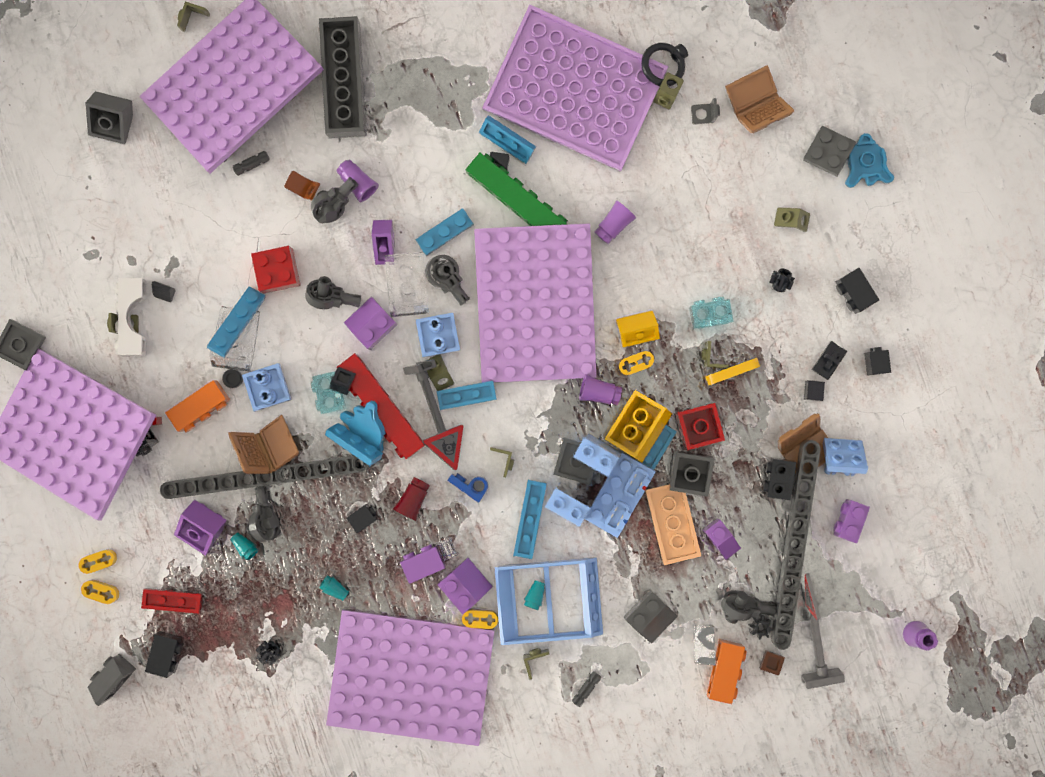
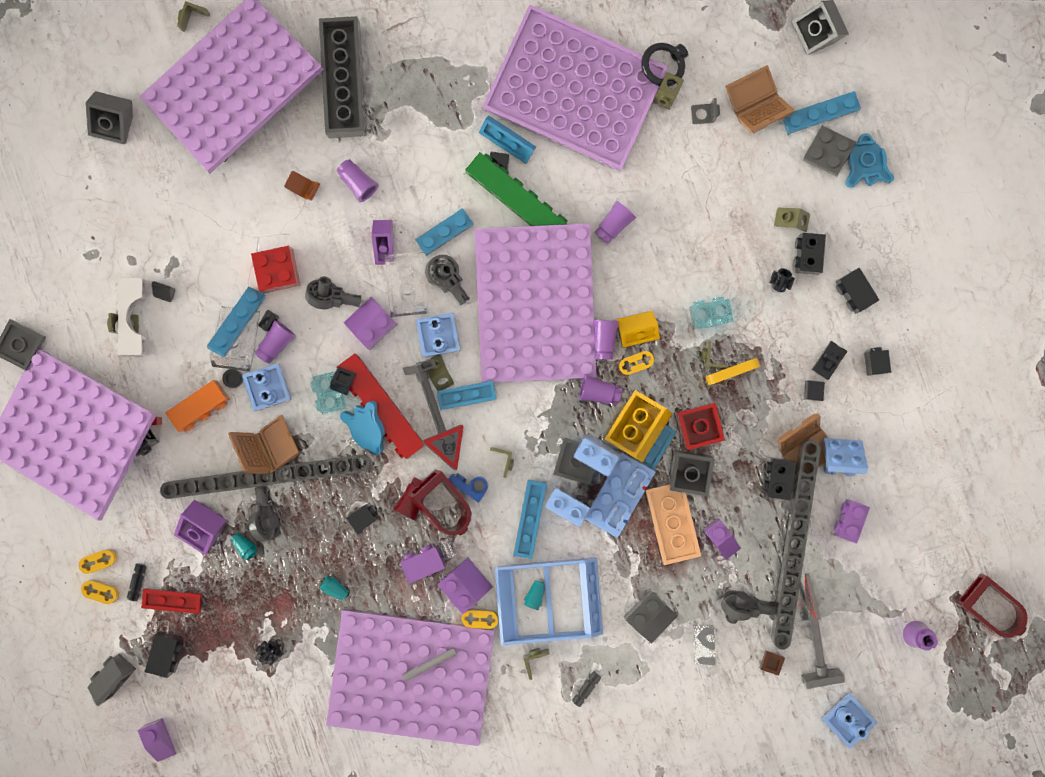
(136, 582): none -> black axle
(157, 740): none -> medium lavender slope
(251, 163): dark grey axle -> none
(267, 320): none -> black slope
(274, 342): none -> medium lavender plant
(332, 202): dark grey pin -> none
(354, 444): dark azure plate -> none
(426, 487): none -> dark red window
(430, 664): none -> light grey bar
(604, 338): none -> medium lavender plant
(726, 671): orange brick -> none
(766, 628): black gear -> none
(809, 253): none -> black brick
(820, 26): none -> dark grey slope
(822, 112): none -> dark azure plate
(849, 721): none -> light blue plate
(974, 592): none -> dark red window

